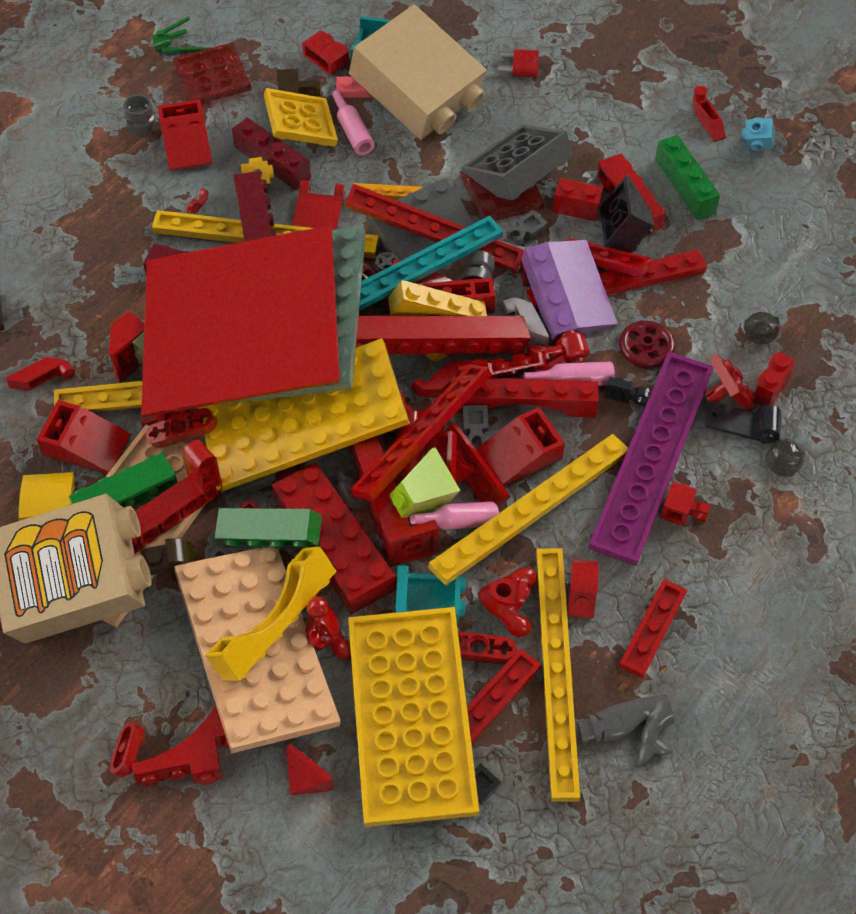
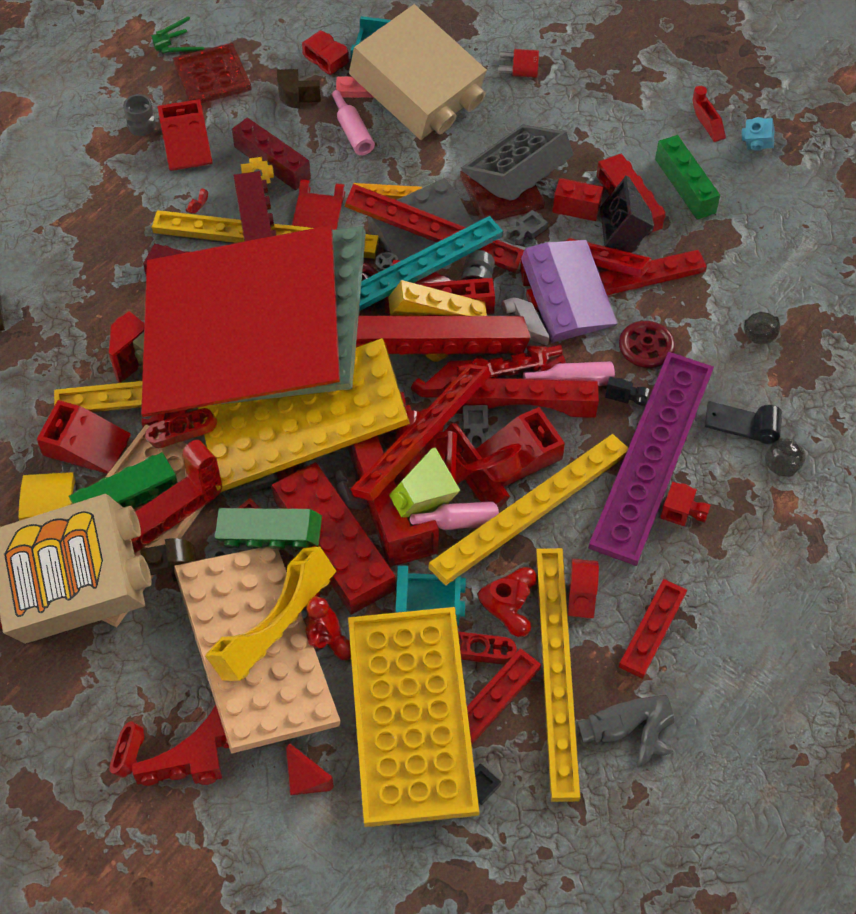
(39, 373): red piece -> none
(300, 117): yellow plate -> none
(501, 464): none -> red piece
(574, 346): red head -> none
(730, 385): red plate -> none
(773, 379): red brick -> none

